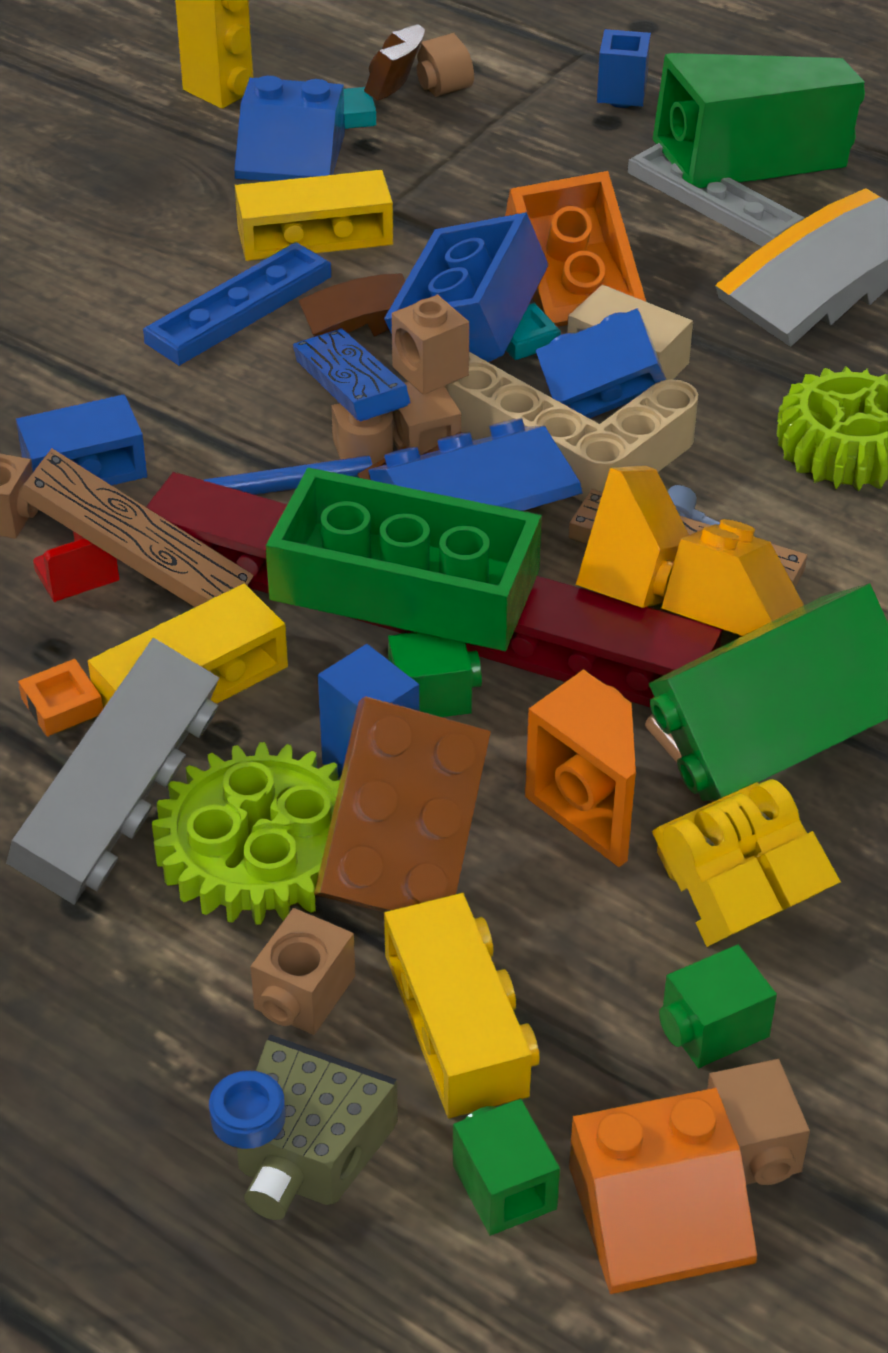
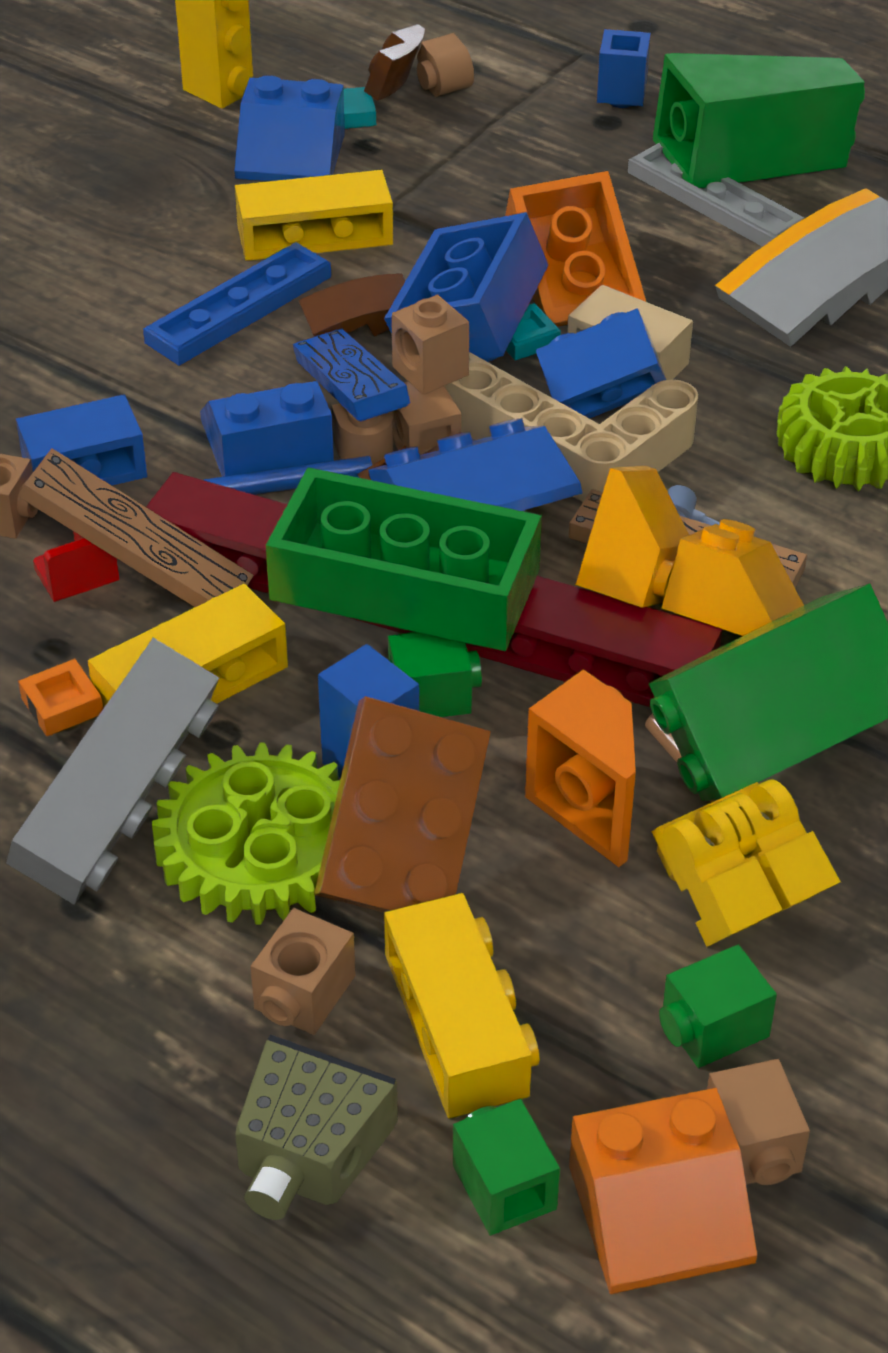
(247, 1109): blue tile -> none
(269, 429): none -> blue slope

